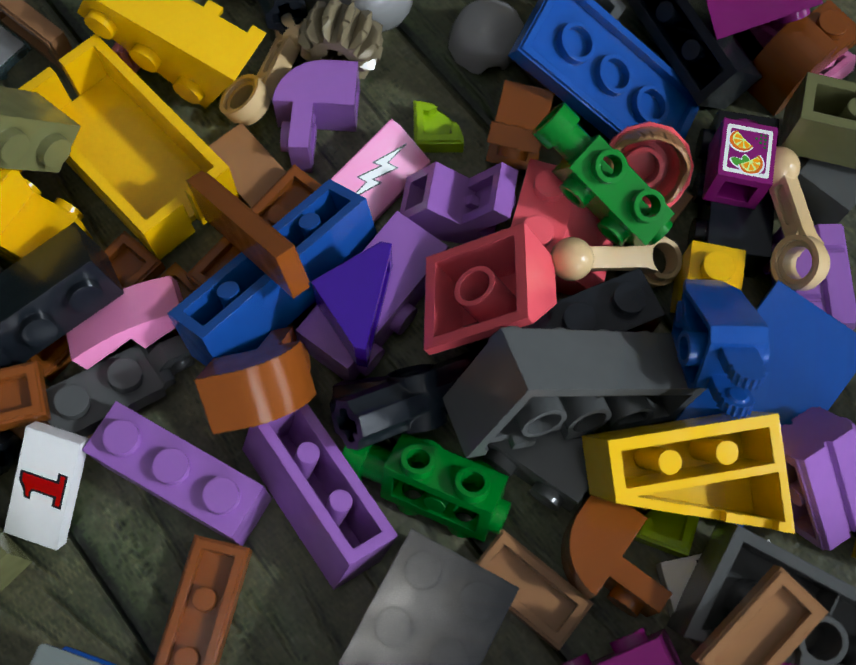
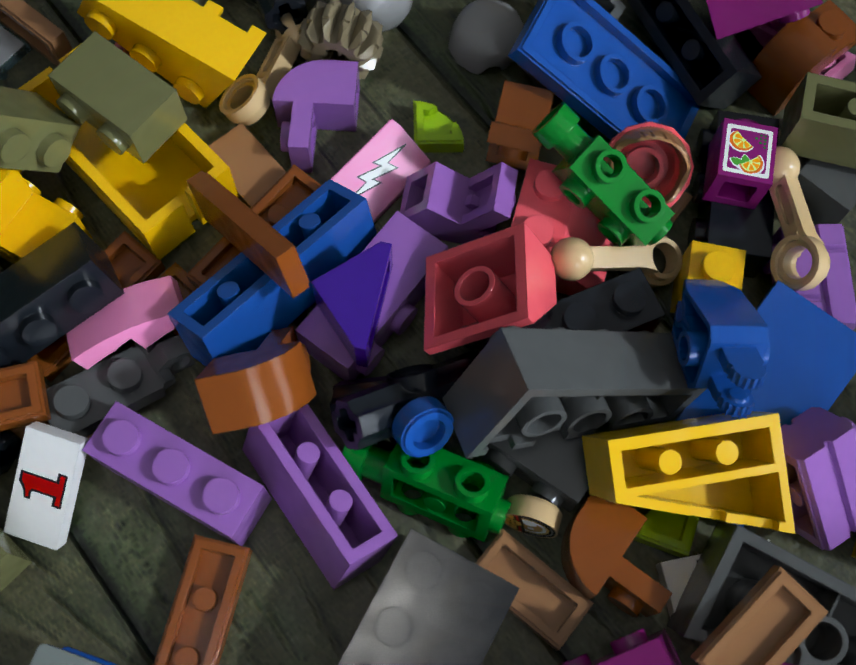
(117, 97): none -> olive brick
(422, 426): none -> blue tile
(533, 516): none -> tan tile

